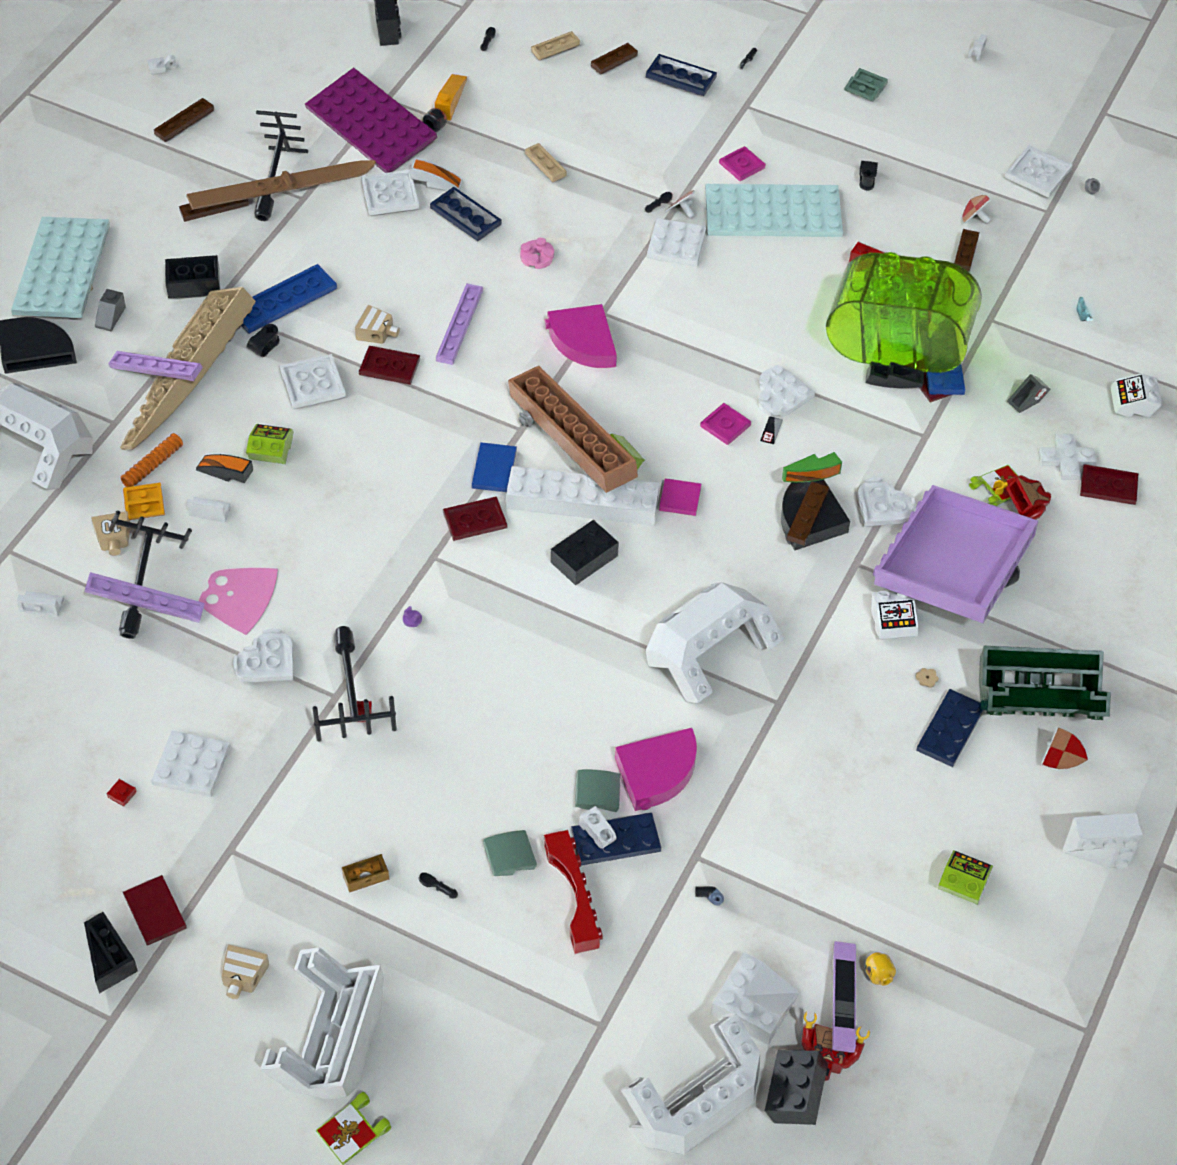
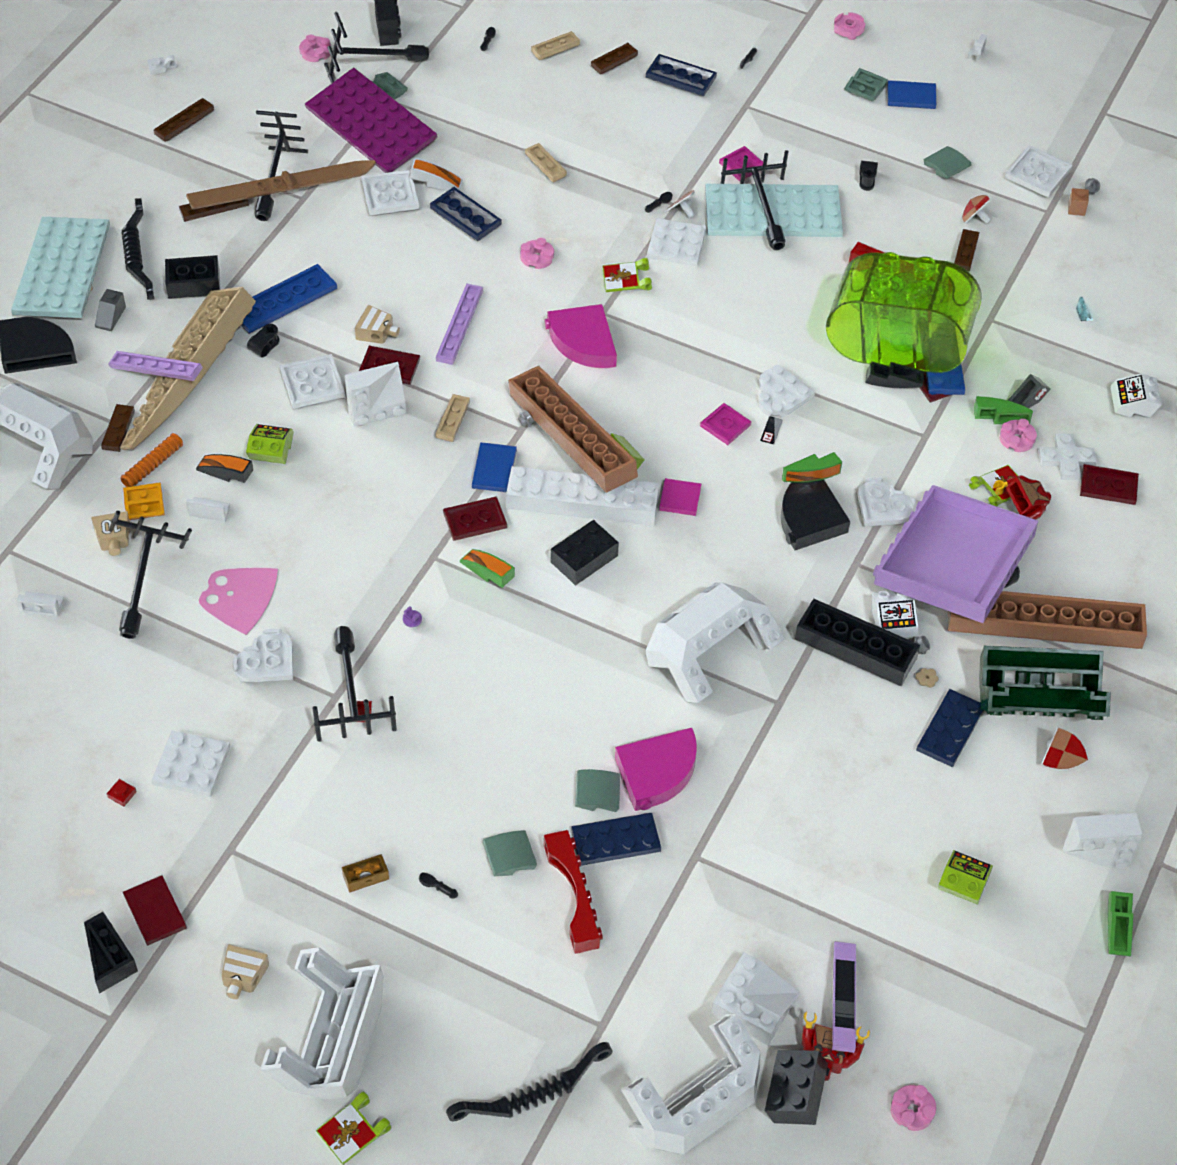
(118, 427): none -> reddish brown plate
(132, 249): none -> black piece
(144, 597): lavender tile -> none
(311, 42): none -> bright pink plate
(375, 394): none -> white slope
(390, 85): none -> sand green slope
(412, 52): none -> black piece
(435, 119): black head -> none
(450, 95): light orange slope -> none
(452, 417): none -> tan plate
(489, 567): none -> slope
(504, 1107): none -> black piece
(597, 827): white leg -> none
(625, 276): none -> flag
(710, 893): arm -> none
(773, 232): none -> black piece
(807, 513): reddish brown plate -> none
(843, 27): none -> bright pink plate
(857, 642): none -> black brick
(880, 969): yellow head -> none
(911, 94): none -> blue tile
(913, 1095): none -> bright pink plate
(924, 644): none -> light grey plate
(947, 162): none -> sand green slope
(1000, 410): none -> bright green slope
(1020, 427): none -> bright pink plate
(1060, 620): none -> nougat brick
(1078, 201): none -> nougat brick
(1120, 923): none -> bright green slope

